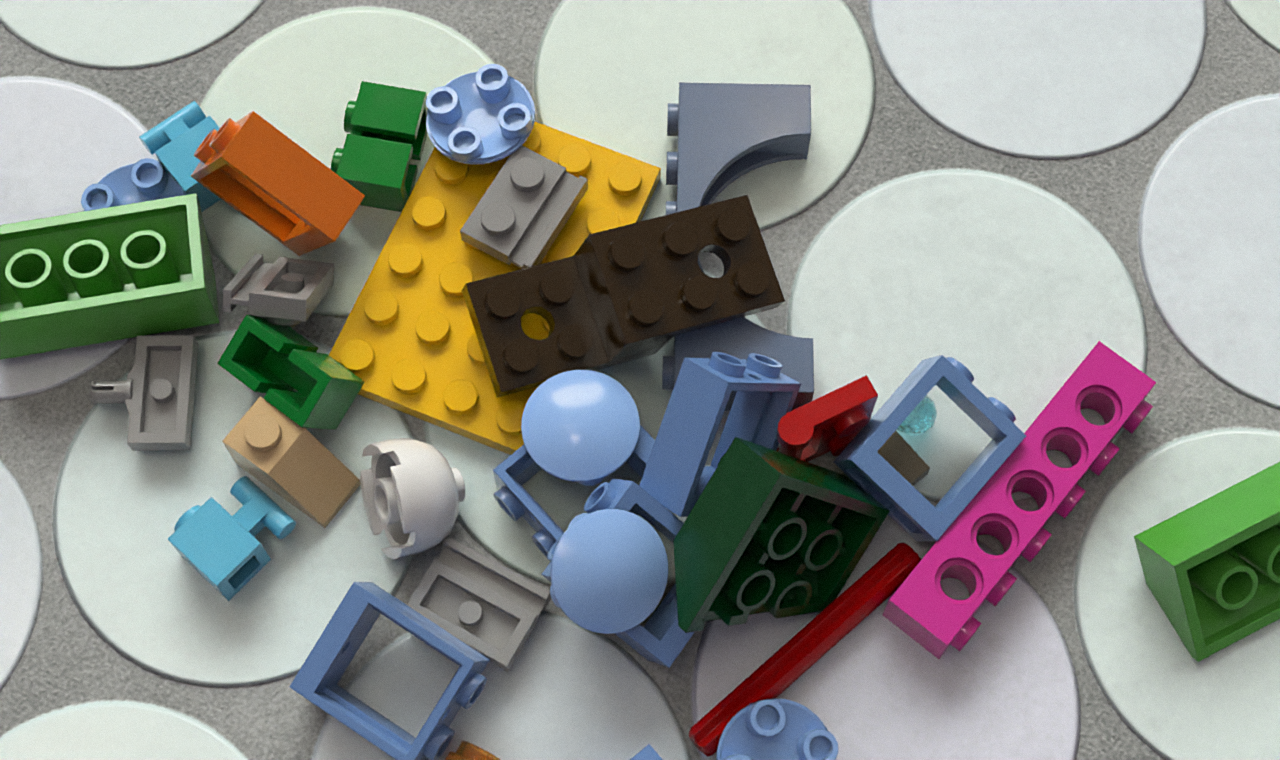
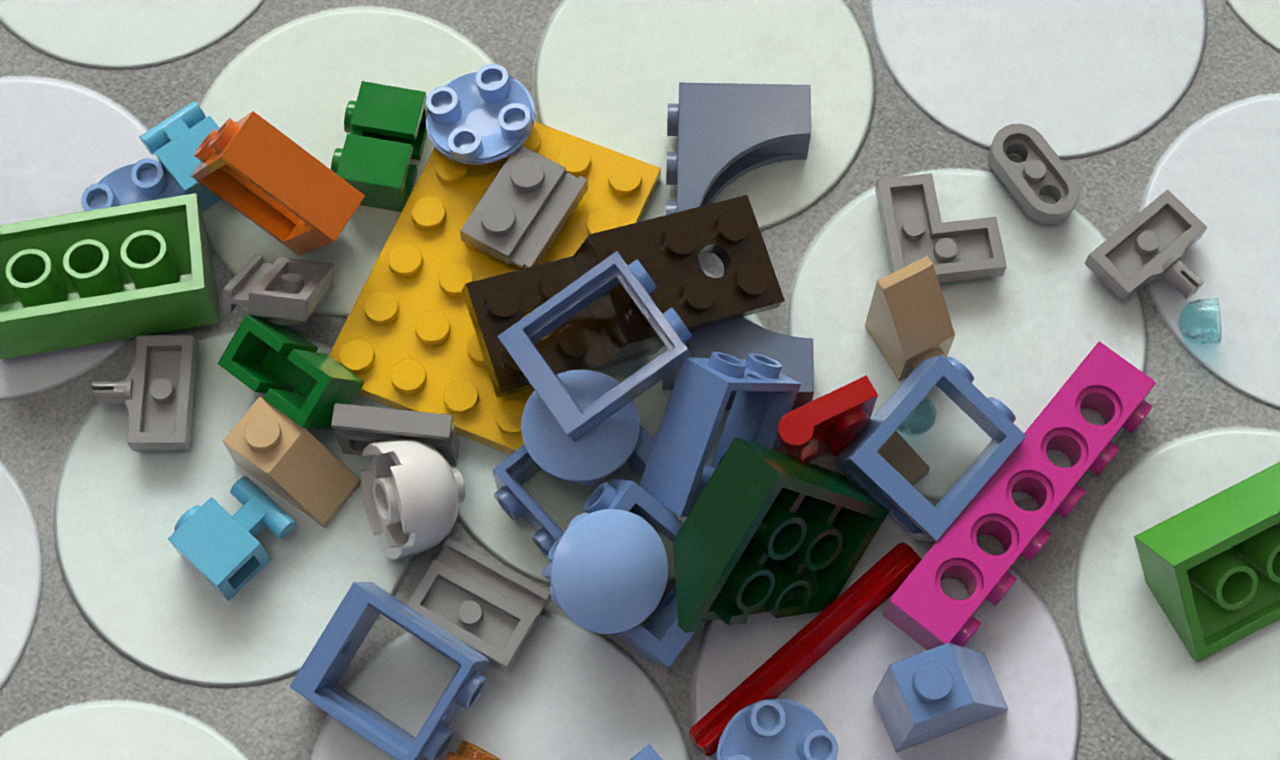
(363, 425): none -> light grey plate
(523, 335): none -> medium blue window
(910, 317): none -> tan slope
(915, 230): none -> light grey plate
(937, 694): none -> medium blue slope
(1037, 175): none -> light grey plate
(1150, 249): none -> light grey plate
(1201, 321): none -> clear light blue hinge

